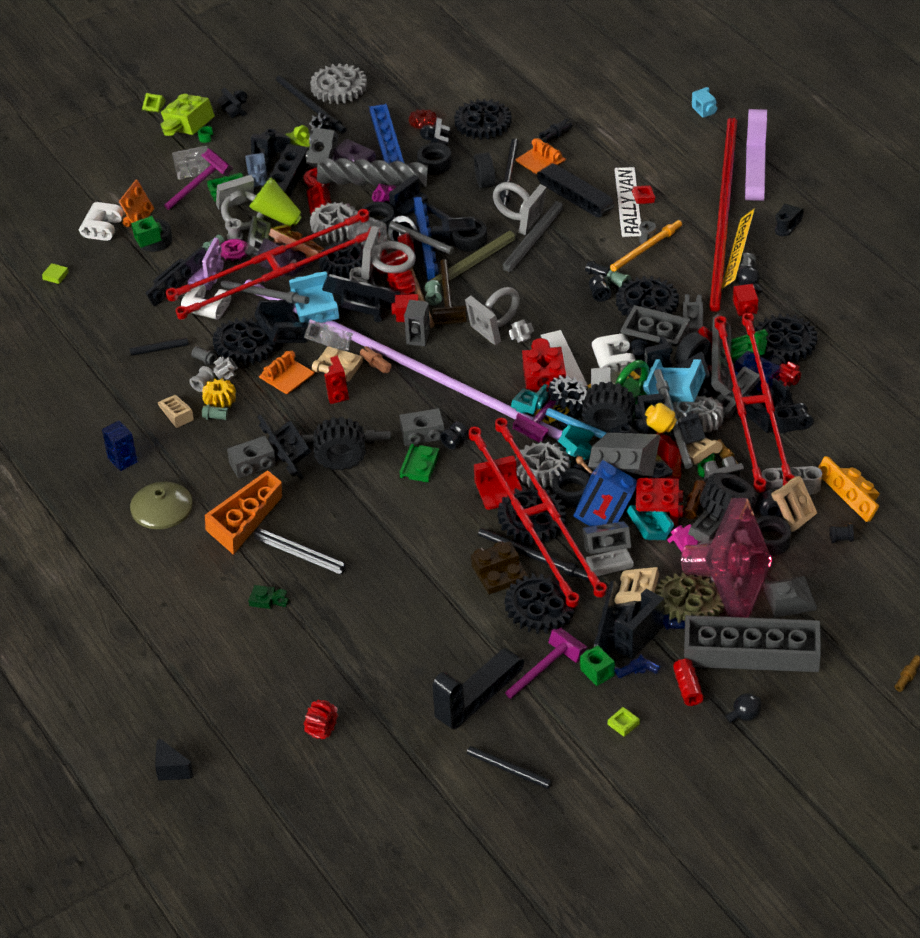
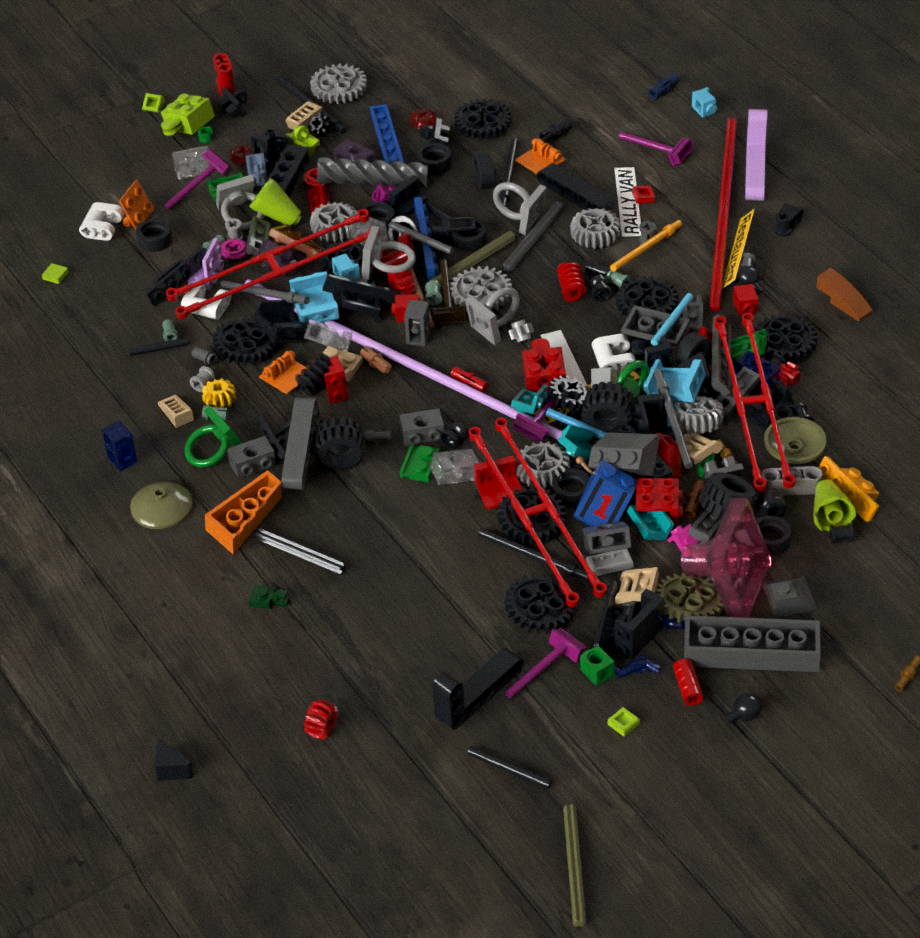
(146, 231): green brick -> none
(169, 330): none -> sand green pin
(220, 430): none -> green tile
(224, 72): none -> red connector
(224, 368): light grey gear -> none
(237, 156): none -> clear red gear
(296, 119): none -> tan slope
(303, 423): none -> dark grey beam
(313, 373): none -> black piece
(319, 138): dark grey brick -> none
(345, 267): none -> medium azure brick
(453, 466): none -> clear brick
(460, 375): none -> red pin
(480, 285): none -> light grey gear
(497, 566): dark brown plate -> none
(571, 281): none -> red piece
(574, 866): none -> olive axle
(595, 228): none -> light grey gear
(660, 418): yellow head -> none
(671, 80): none -> dark blue pin
(672, 318): none -> medium azure bar
(676, 154): none -> magenta piece
(691, 428): black bracket -> none
(799, 501): tan plate -> none
(800, 439): none -> olive dish
(831, 506): none -> lime cone
(843, 294): none -> dark orange slope

